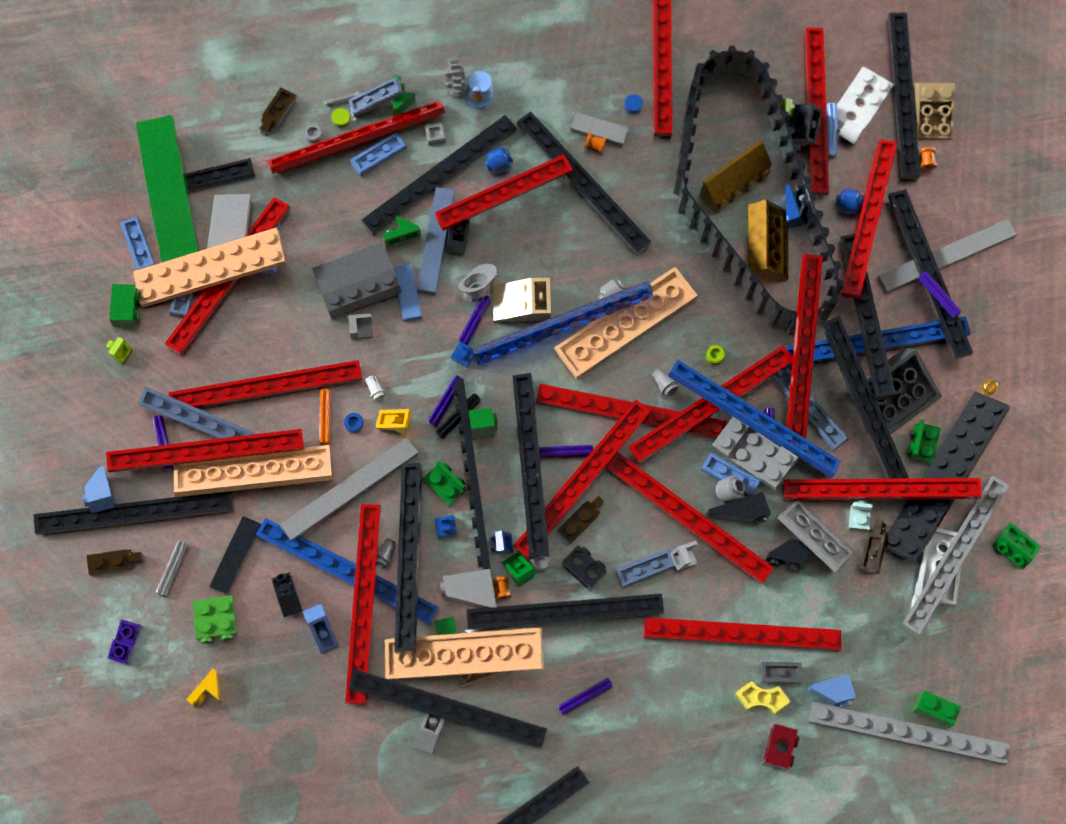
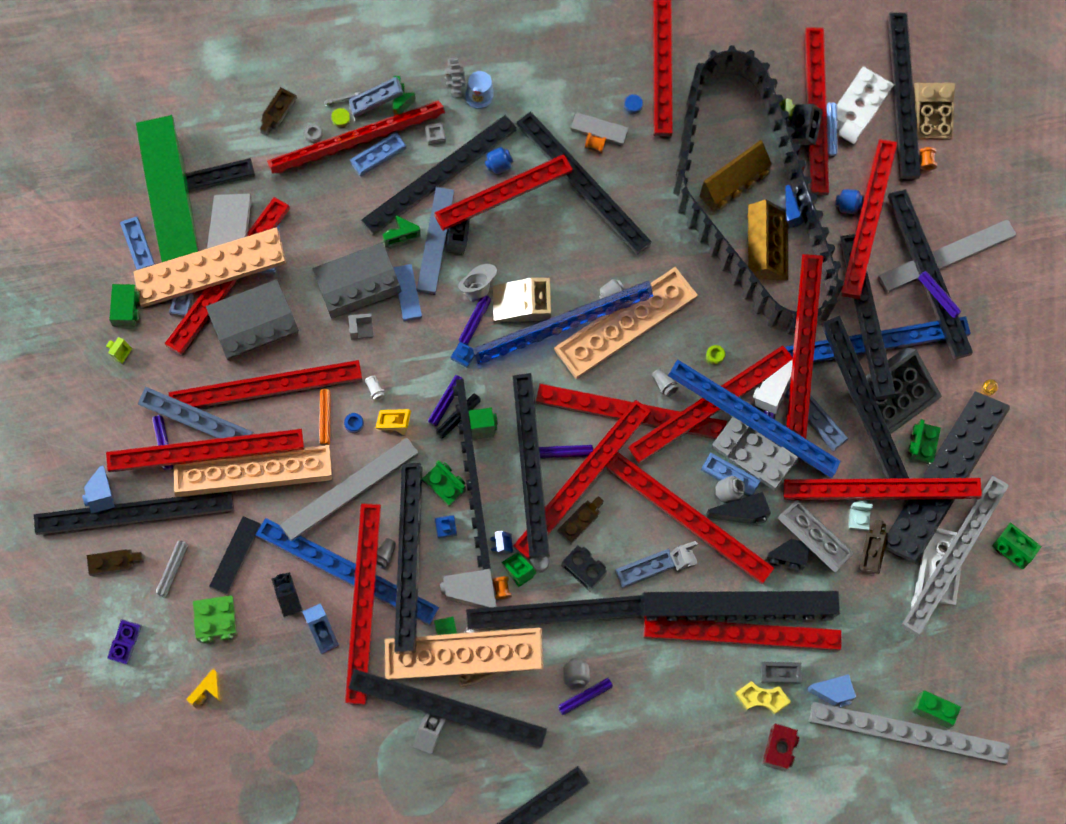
(252, 319): none -> dark grey slope
(576, 673): none -> light grey head
(740, 605): none -> black brick
(773, 389): none -> white slope

